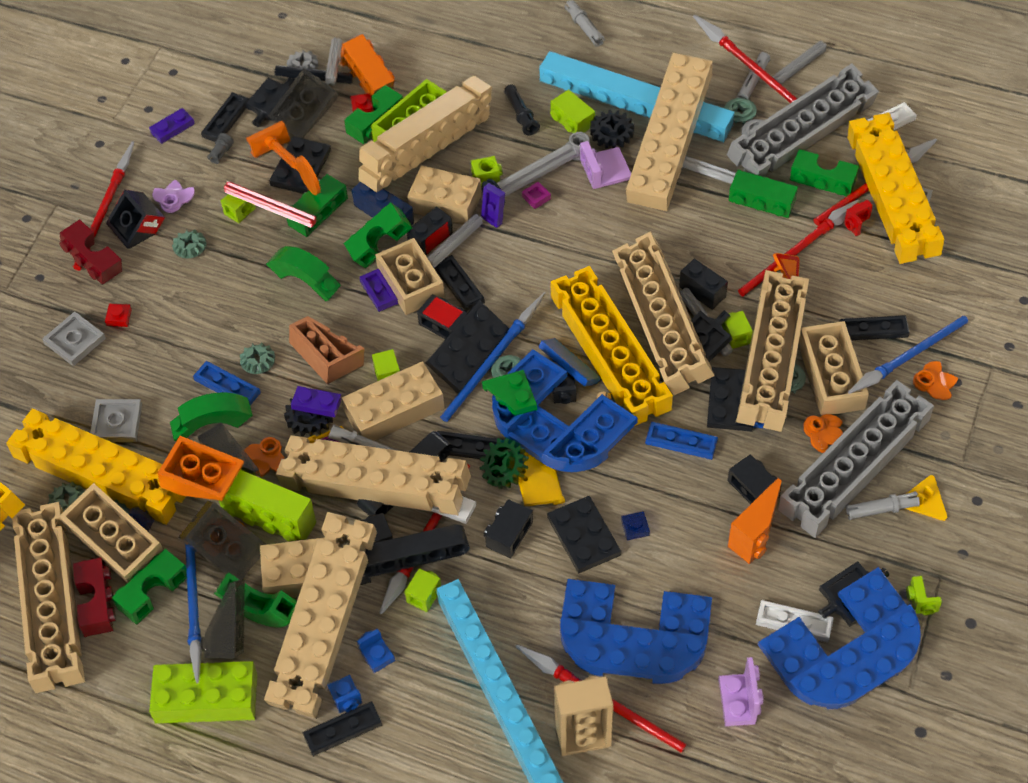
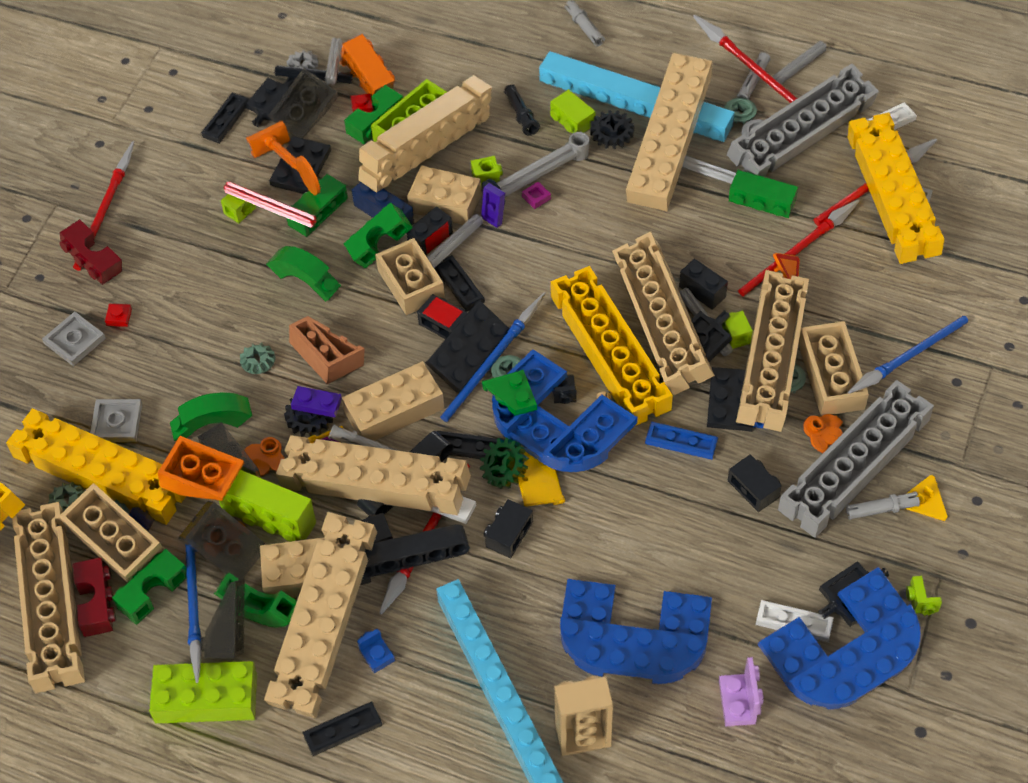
(134, 218): black slope -> none
(171, 125): dark purple plate -> none
(172, 196): lavender plate -> none
(192, 249): sand green gear -> none
(222, 145): dark grey pin -> none
(223, 381): blue tile -> none
(345, 694): blue bracket -> none
(378, 290): dark purple plate -> none
(385, 364): lime brick -> none
(422, 589): lime brick -> none
(549, 666): red piece -> none
(569, 362): blue tile -> none
(584, 534): black plate -> none
(603, 167): lavender bracket -> none
(635, 525): clear blue plate -> none
(752, 527): orange slope -> none
(837, 180): green arch -> none
(856, 215): red bracket -> none
(877, 327): black tile -> none
(937, 382): orange plate -> none

